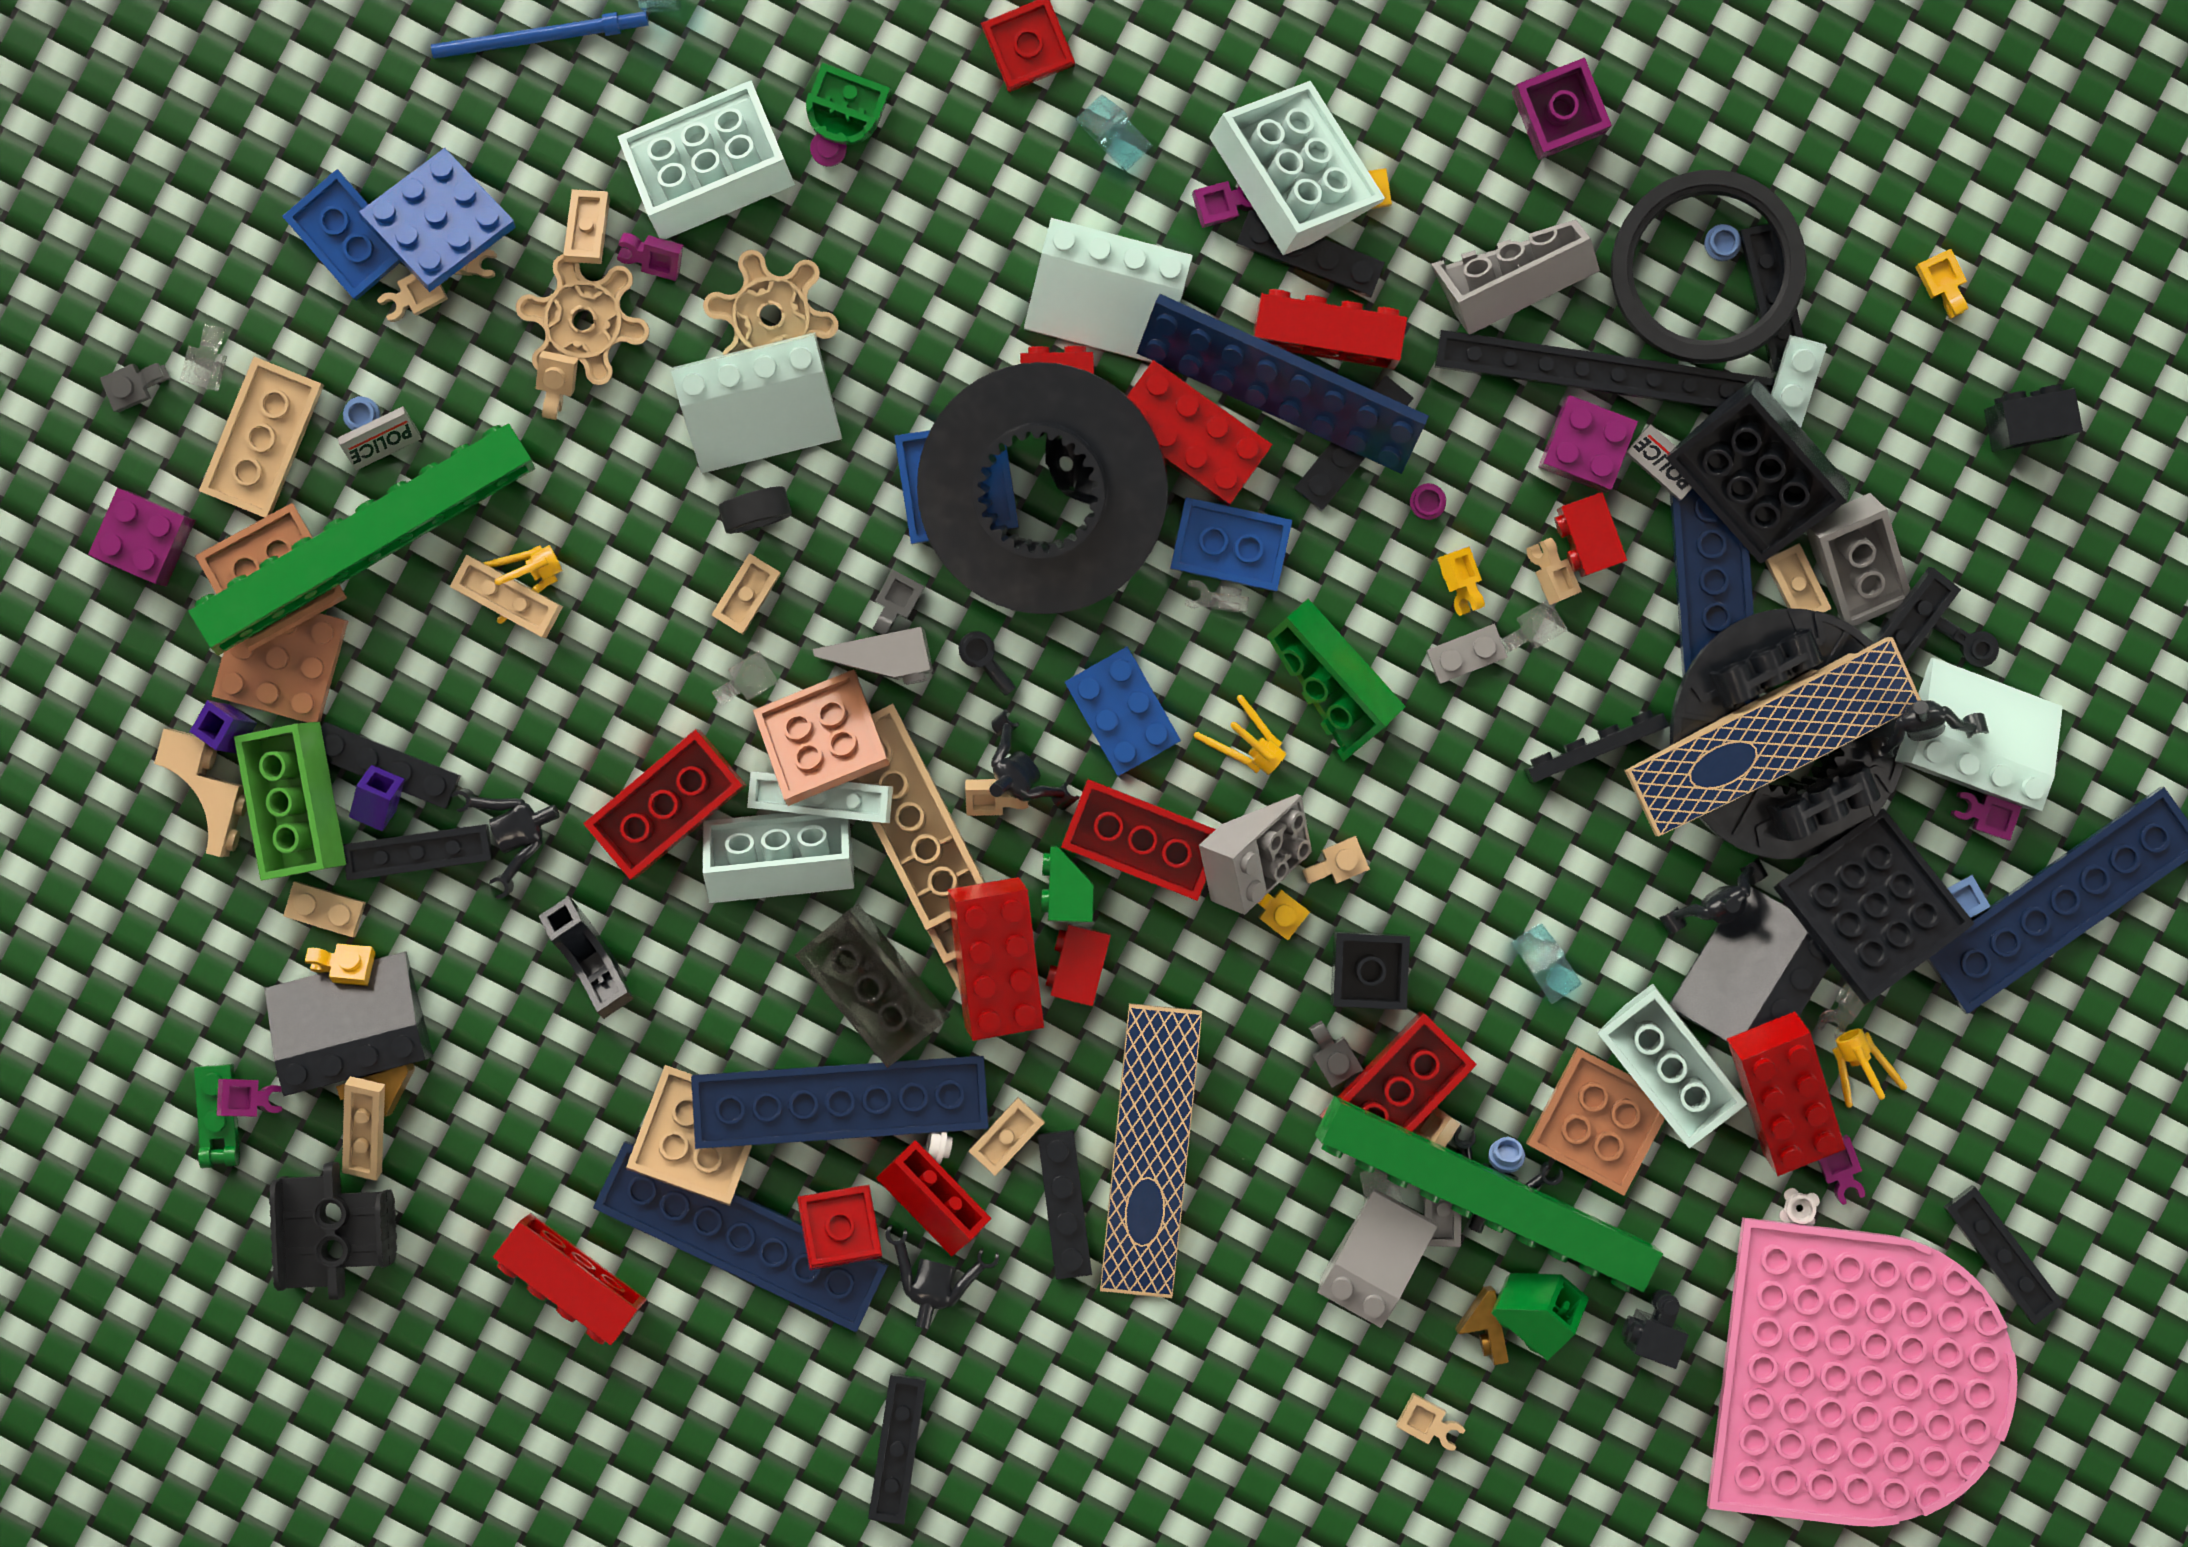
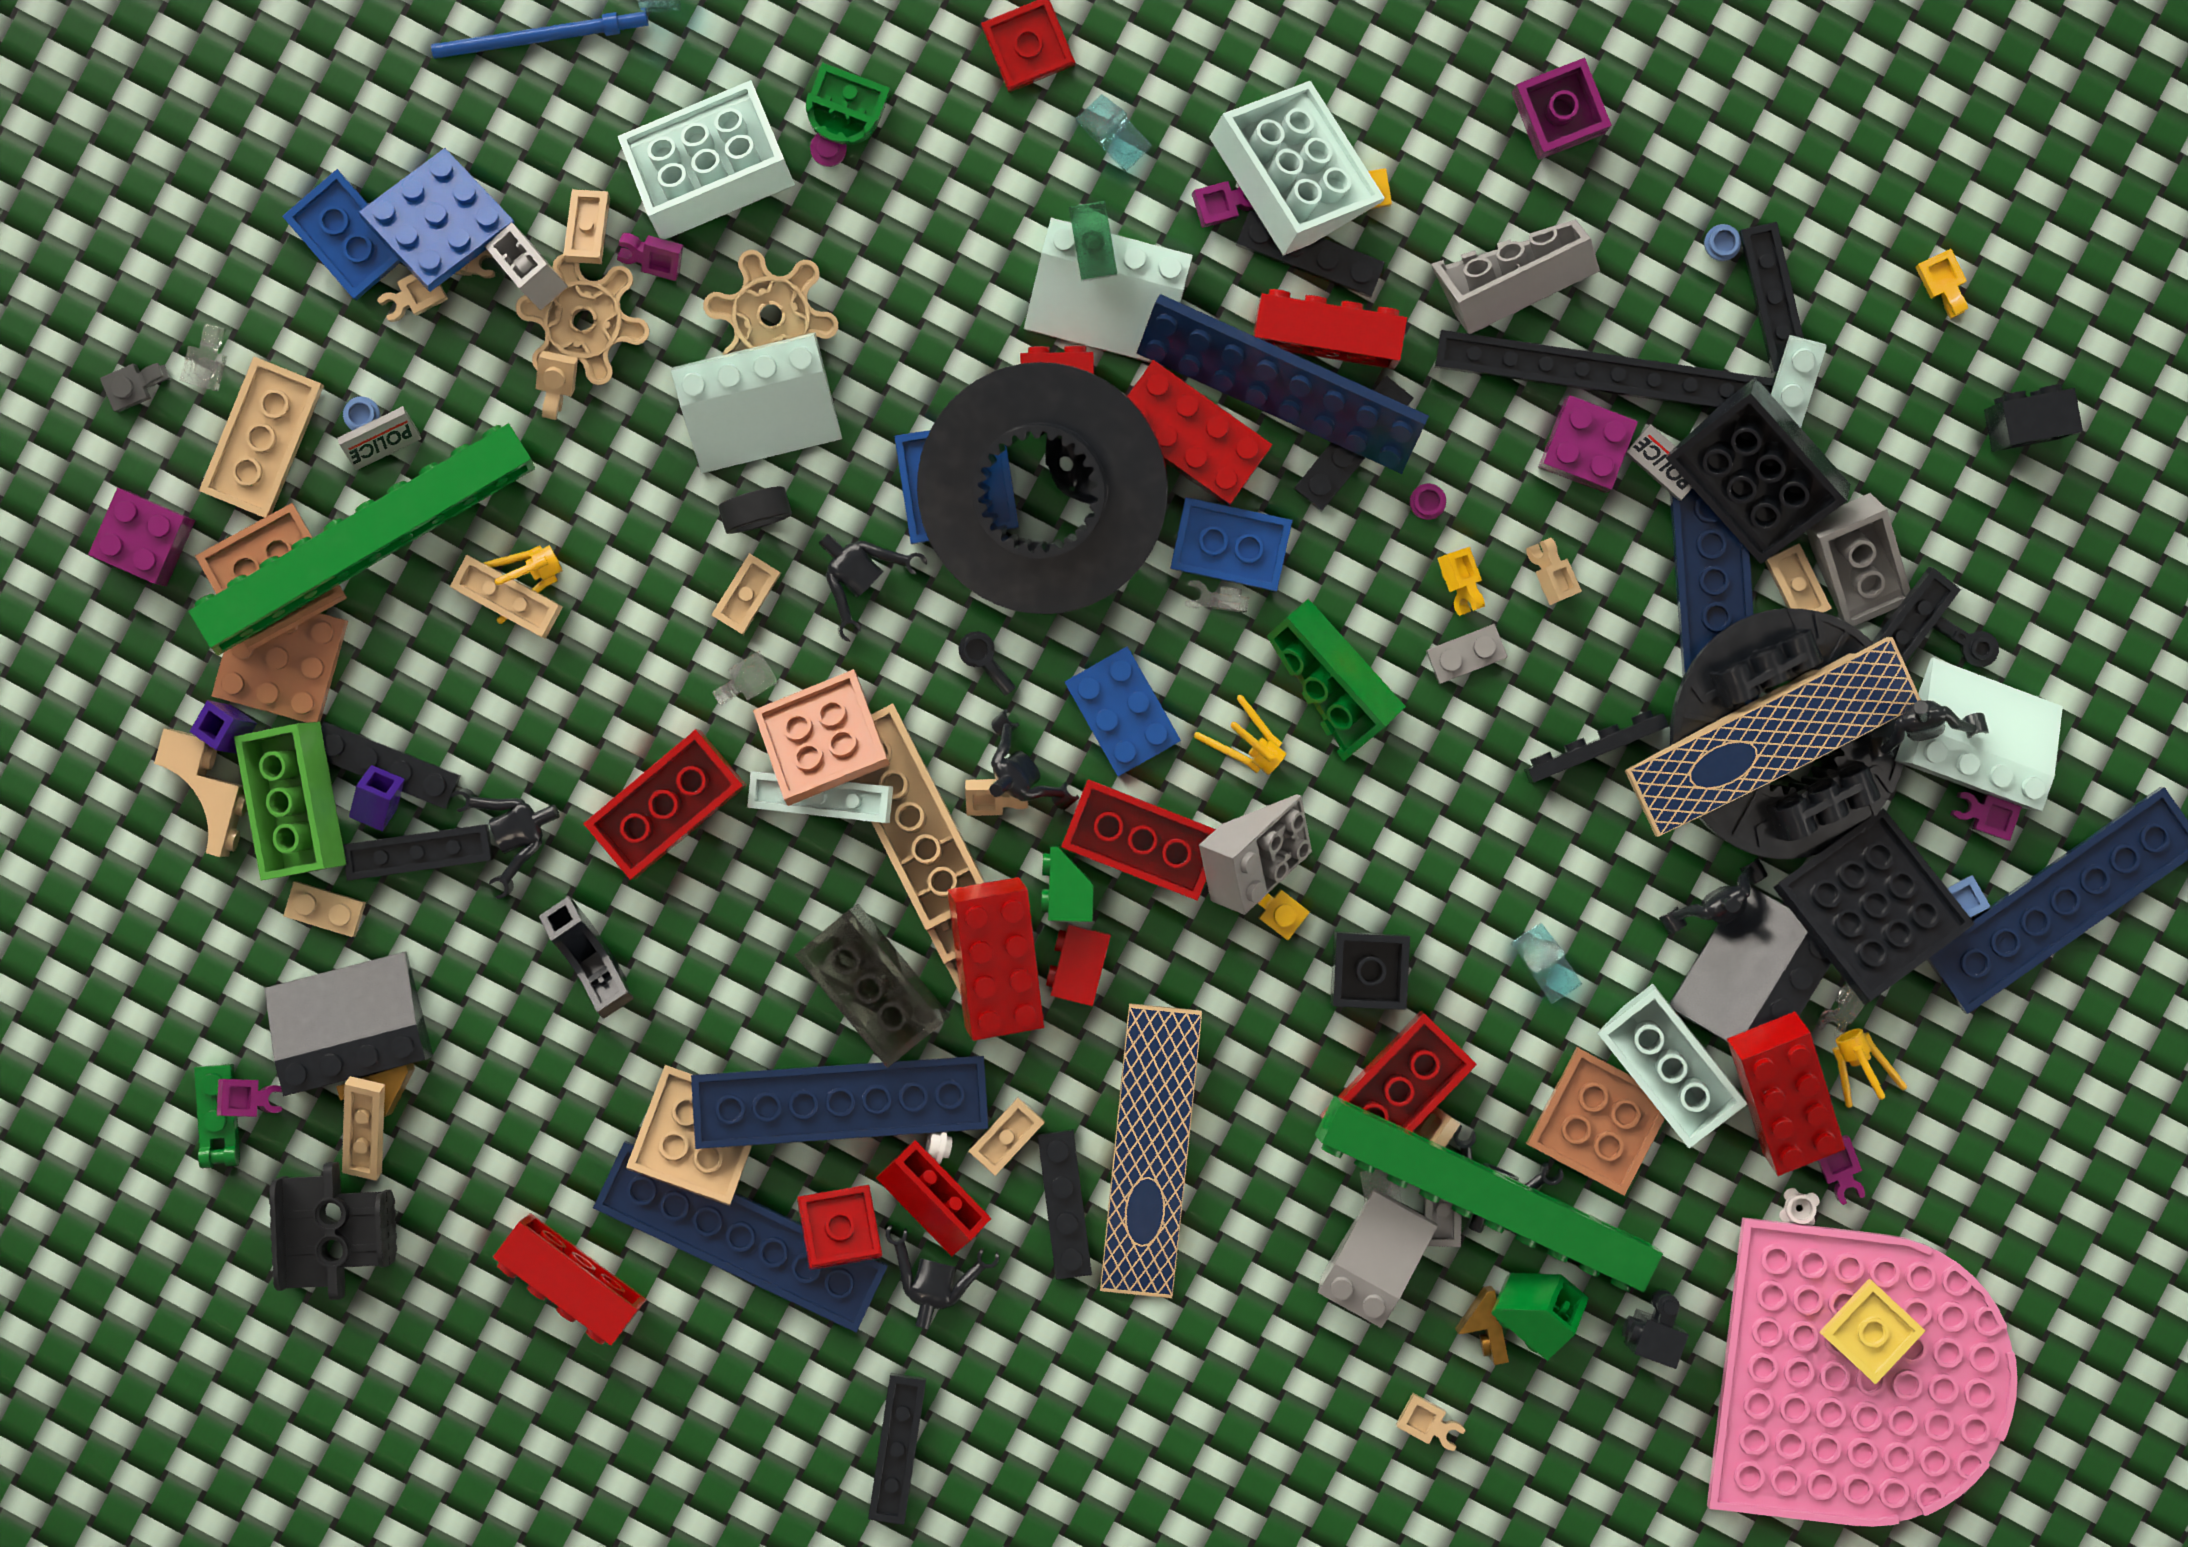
(347, 966): yellow plate -> none
(526, 266): none -> light grey brick
(776, 856): light aqua slope -> none
(857, 571): none -> black piece
(892, 655): light grey slope -> none
(898, 598): dark grey plate -> none
(1093, 241): none -> clear green plate
(1334, 1058): dark grey plate -> none
(1341, 861): tan plate -> none
(1506, 1155): medium blue plate -> none
(1537, 626): clear plate -> none
(1590, 535): red brick -> none
(1709, 183): black tyre -> none
(1872, 1331): none -> light yellow plate
(2003, 1255): black plate -> none

